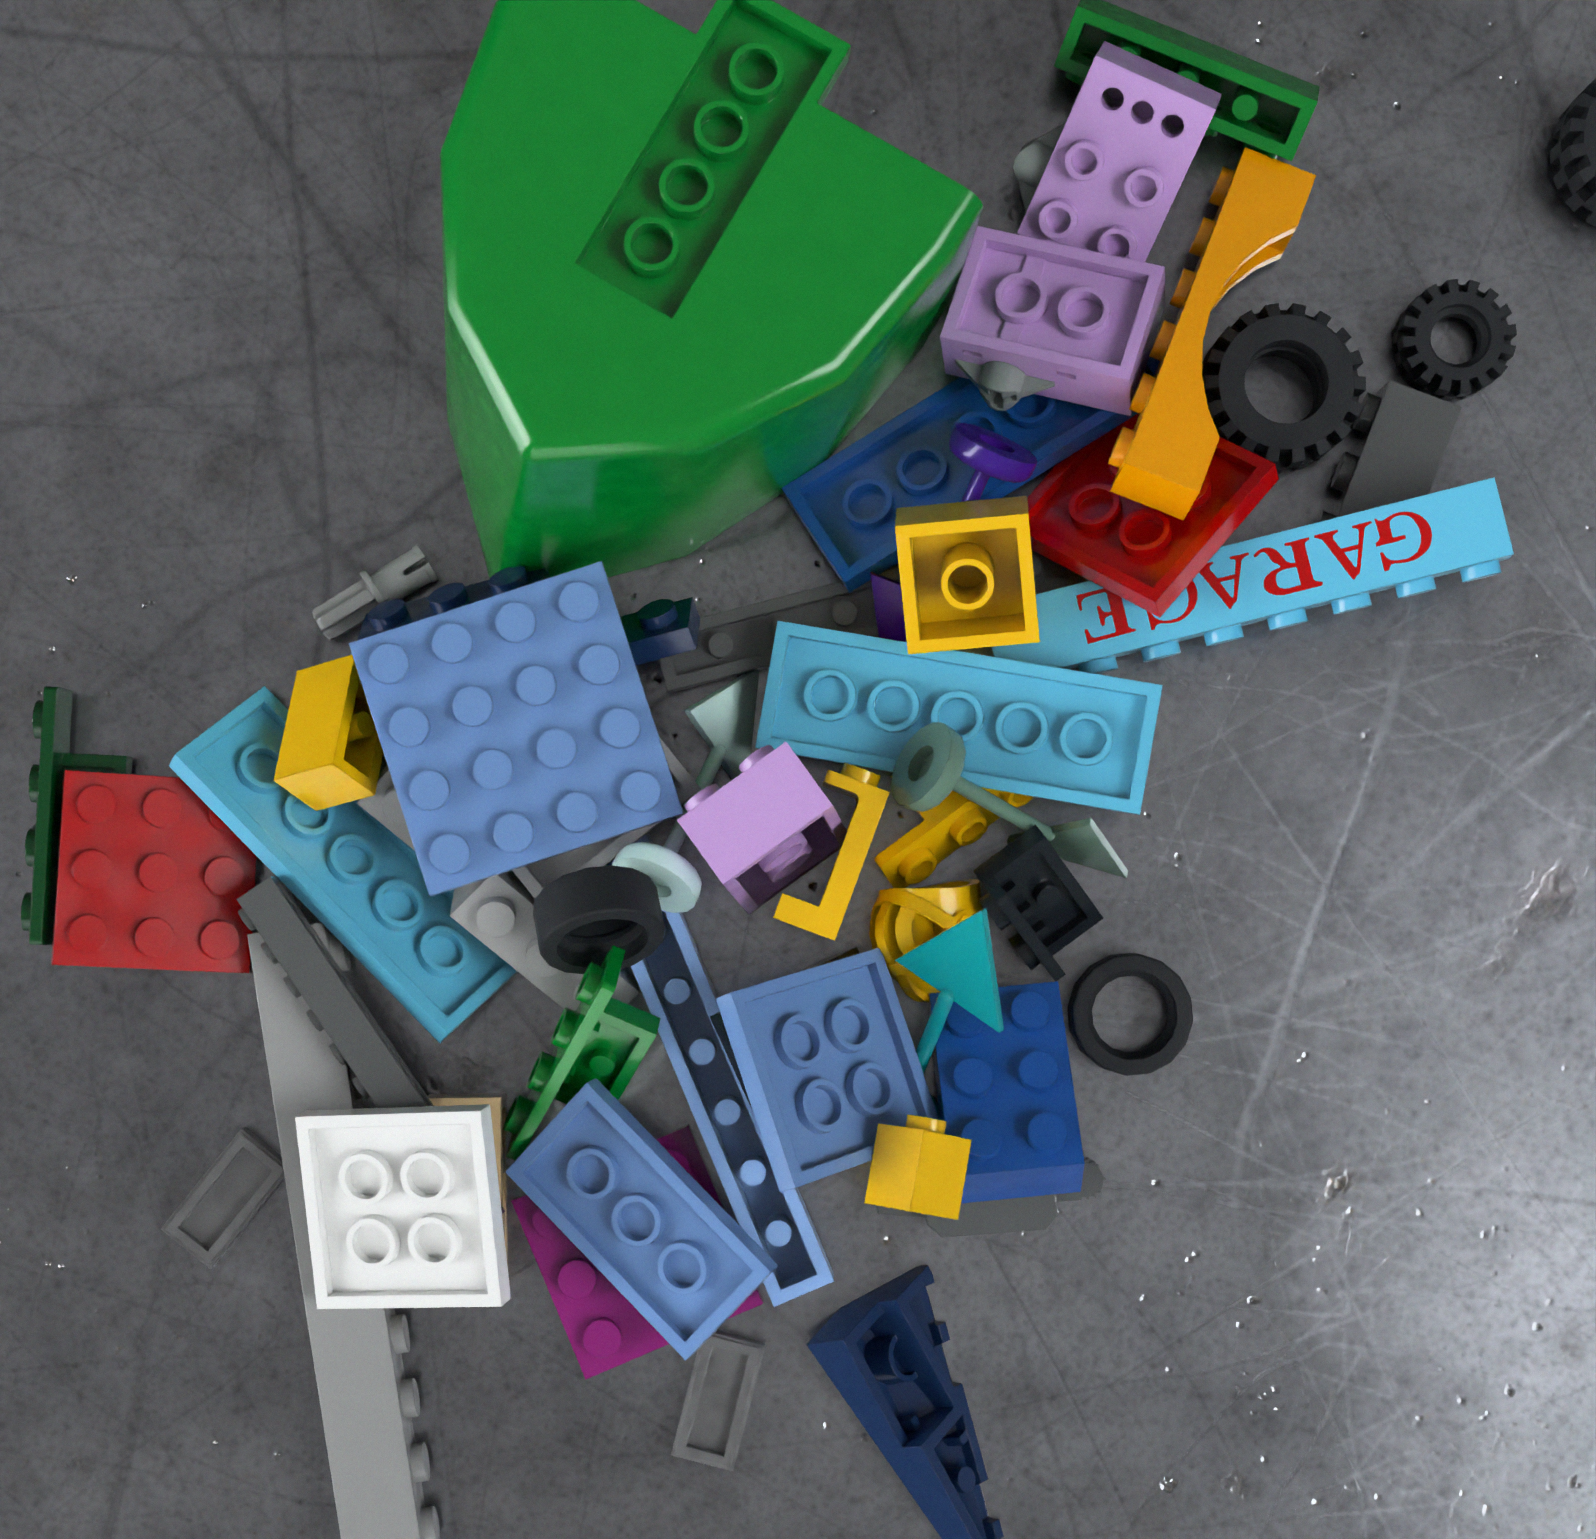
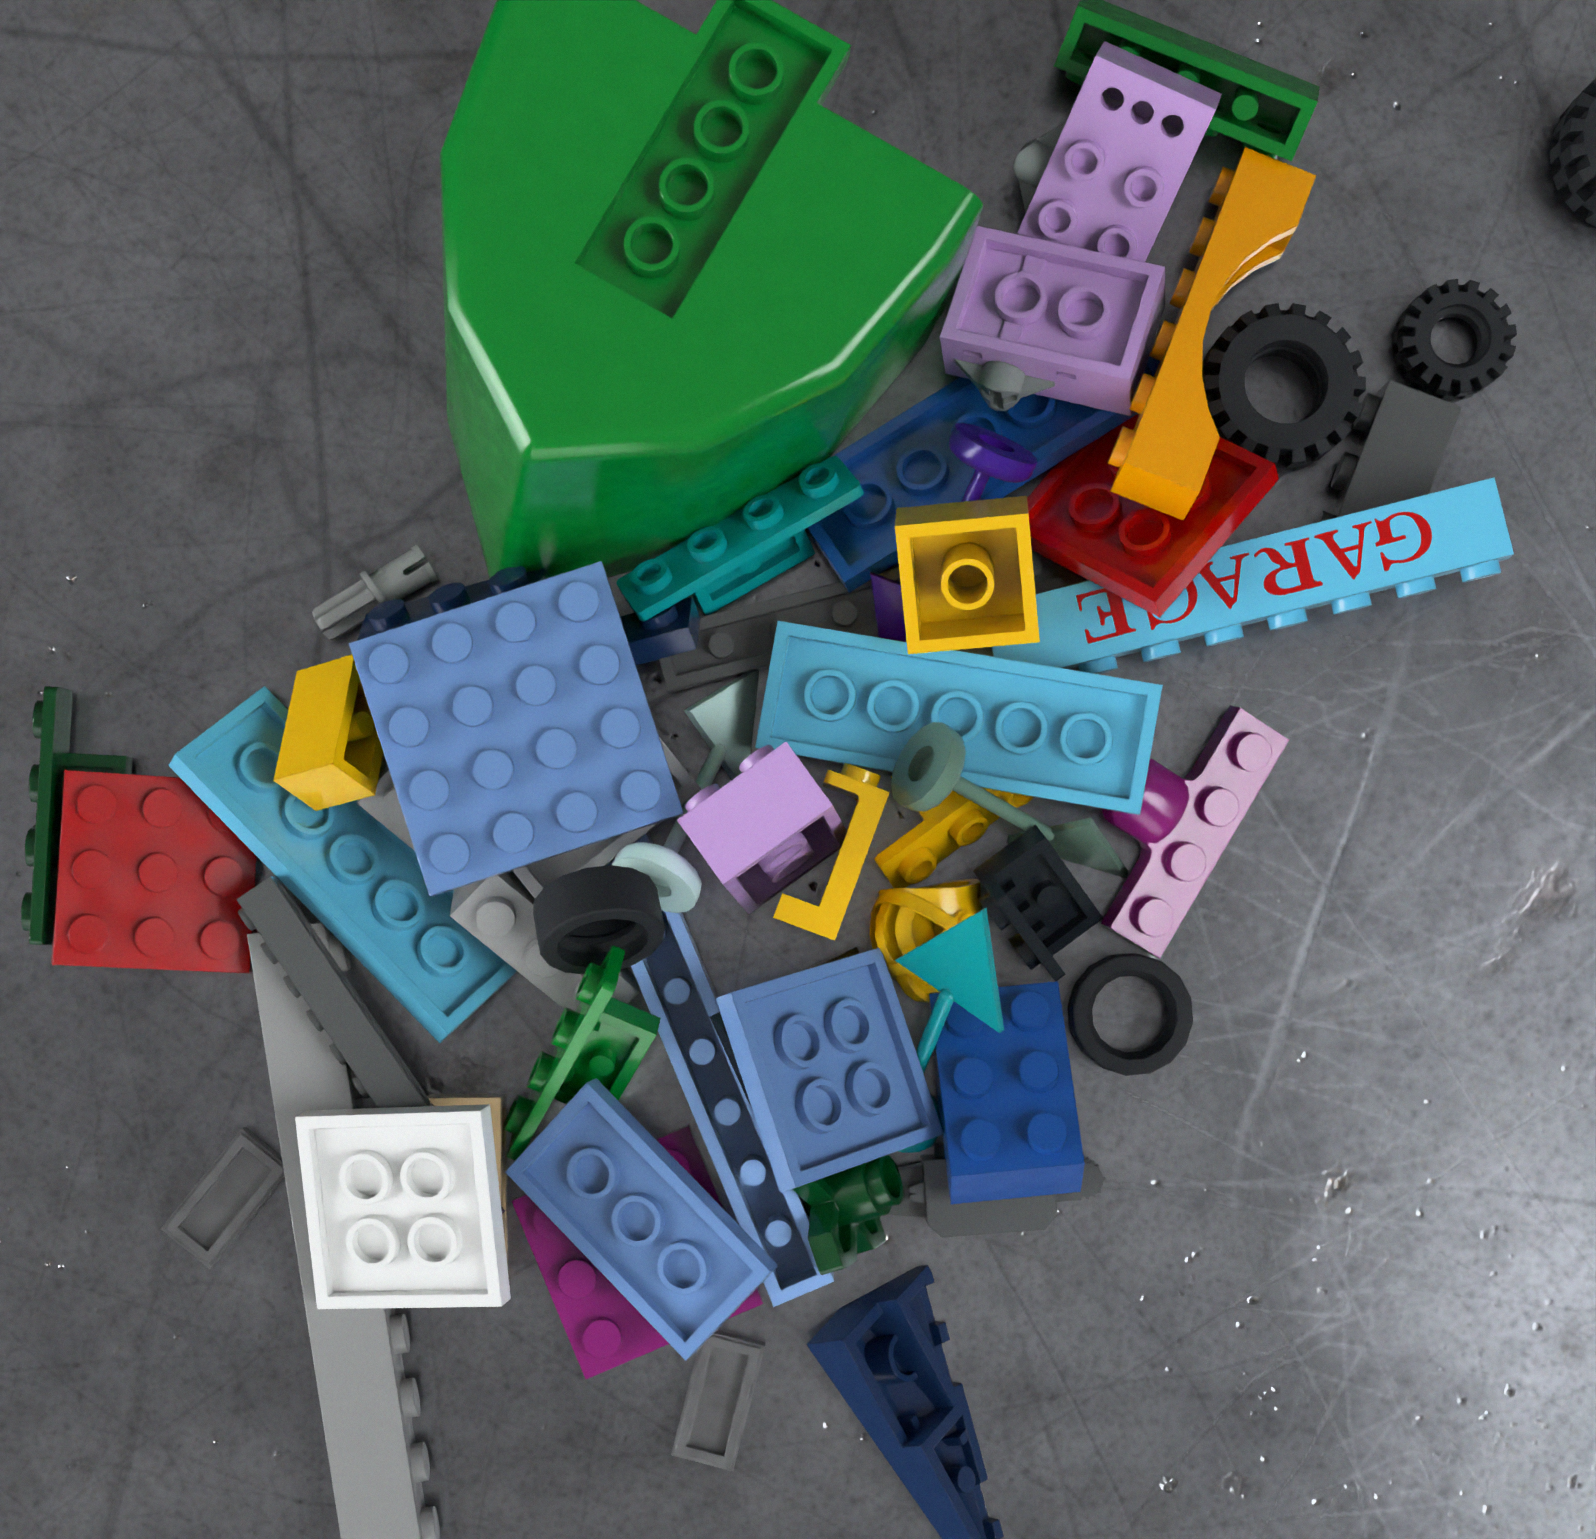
(745, 547): none -> teal bracket
(848, 1211): none -> dark green plant
(918, 1168): yellow brick -> none
(1188, 826): none -> plate

